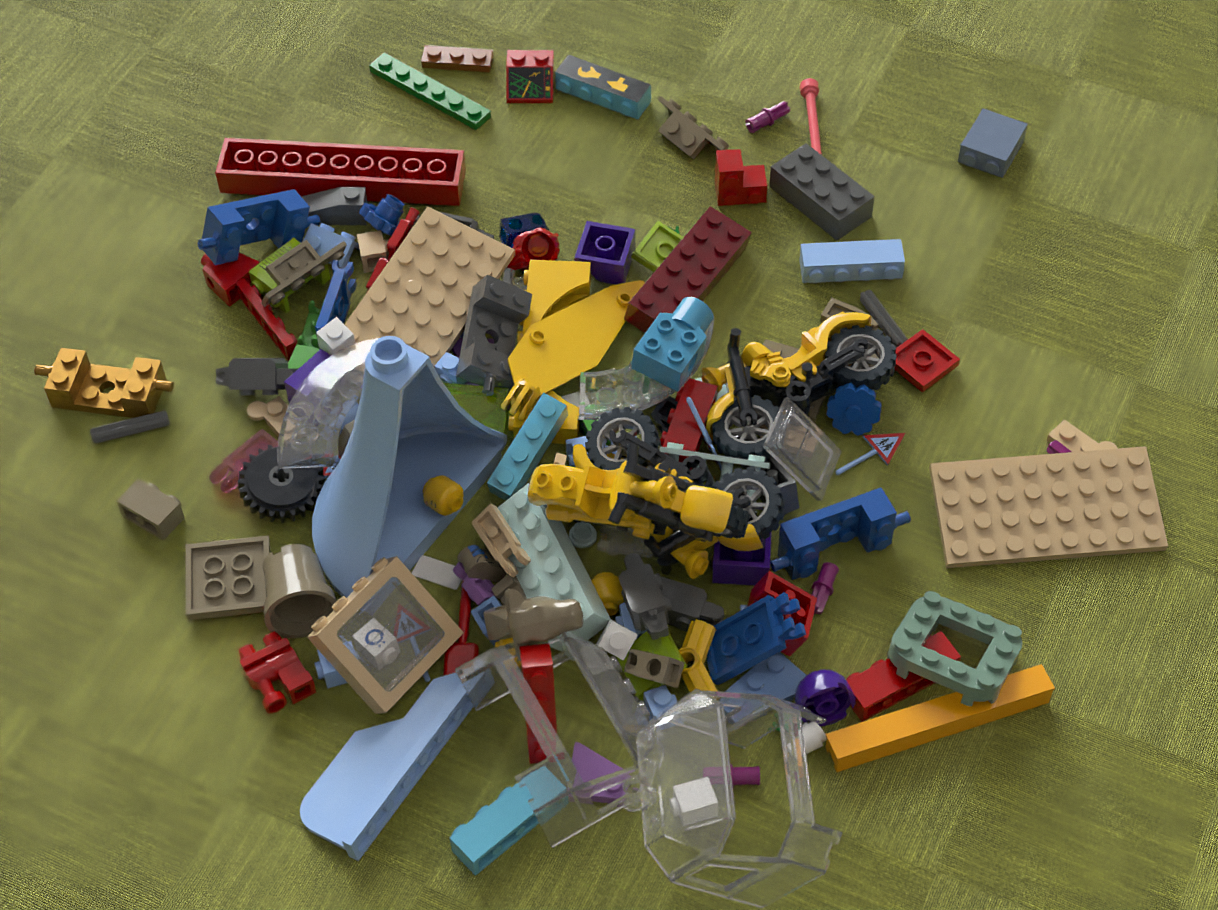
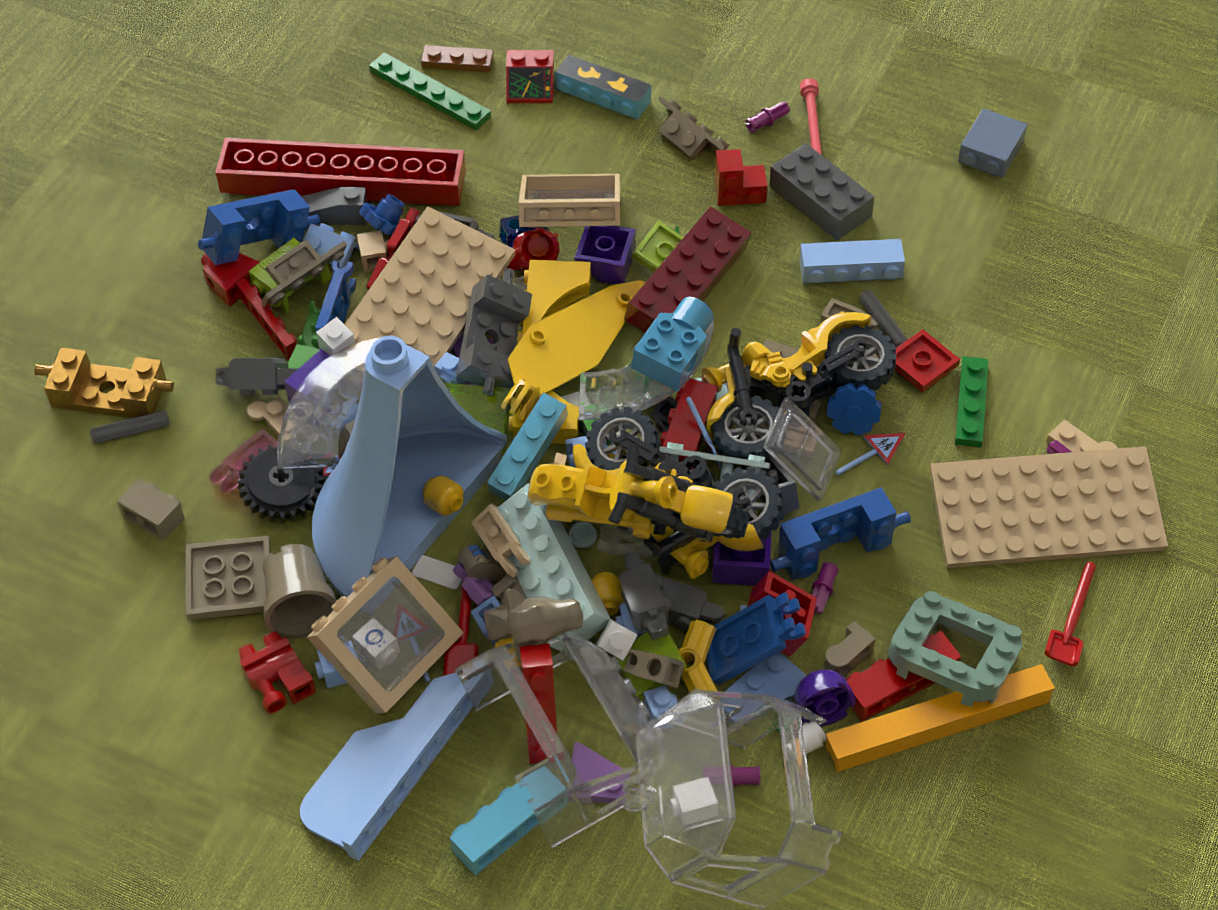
(569, 200): none -> tan piece
(851, 651): none -> dark tan leg
(971, 401): none -> green plate
(1064, 646): none -> red piece

